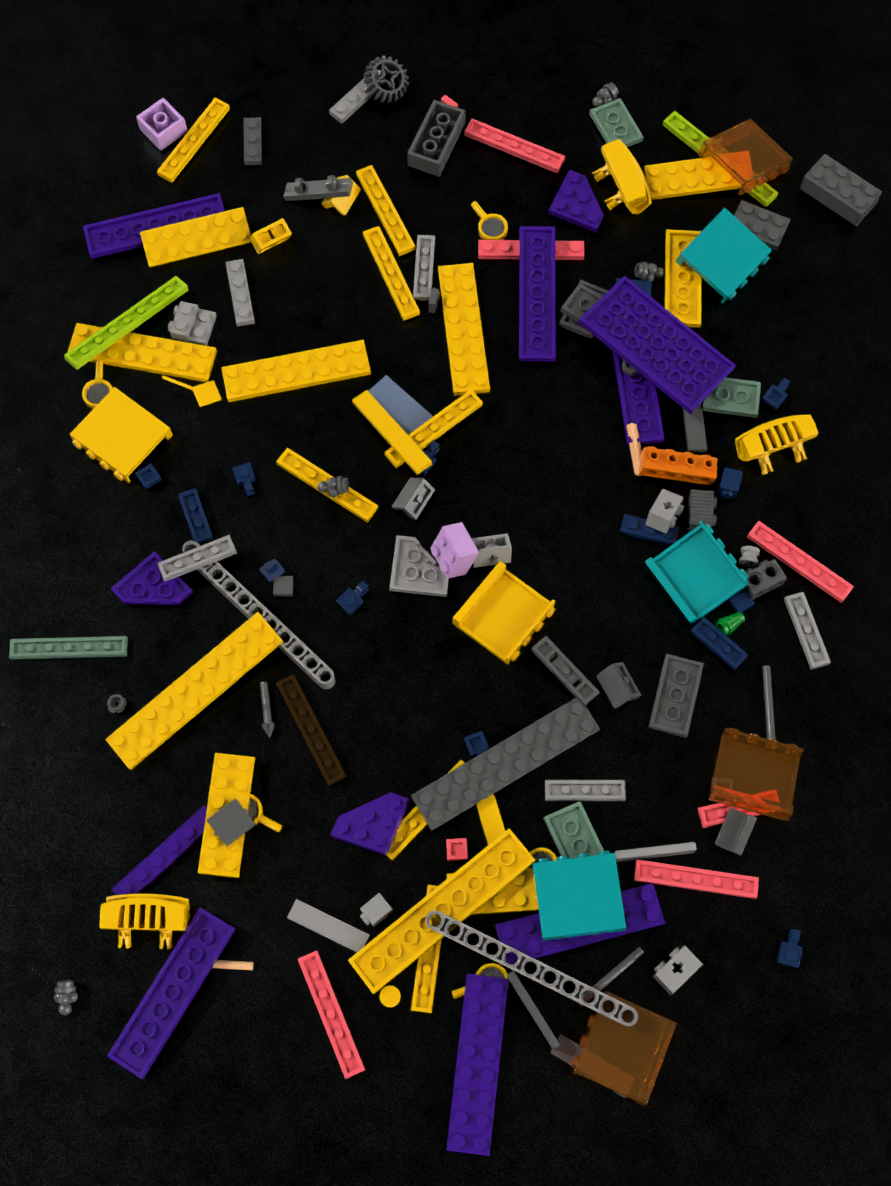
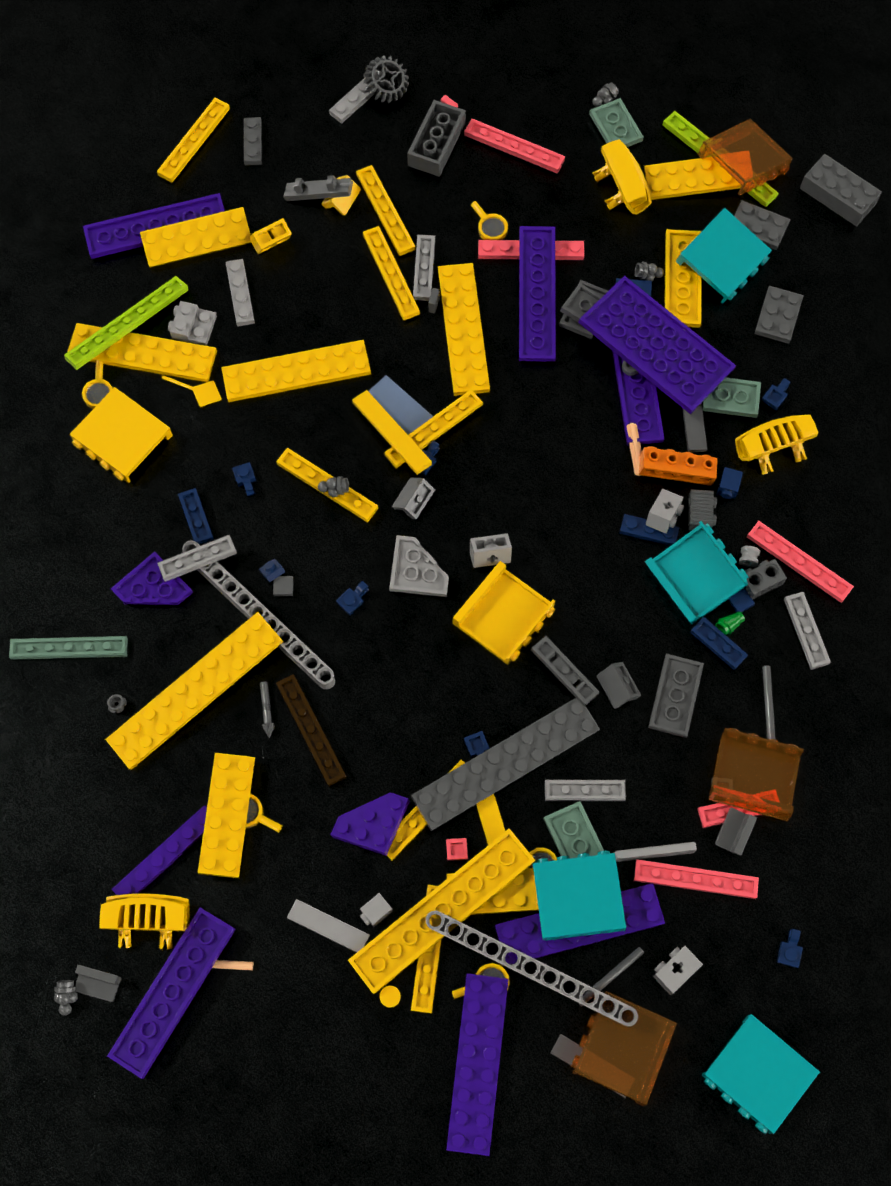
(97, 983): none -> dark grey panel
(148, 476): dark blue plate -> none
(162, 124): lavender brick -> none
(230, 822): dark grey piece -> none
(331, 1014): coral plate -> none
(454, 550): lavender brick -> none
(536, 1015): dark grey tile -> none
(577, 203): dark purple plate -> none
(760, 1075): none -> teal panel
(779, 314): none -> dark grey plate

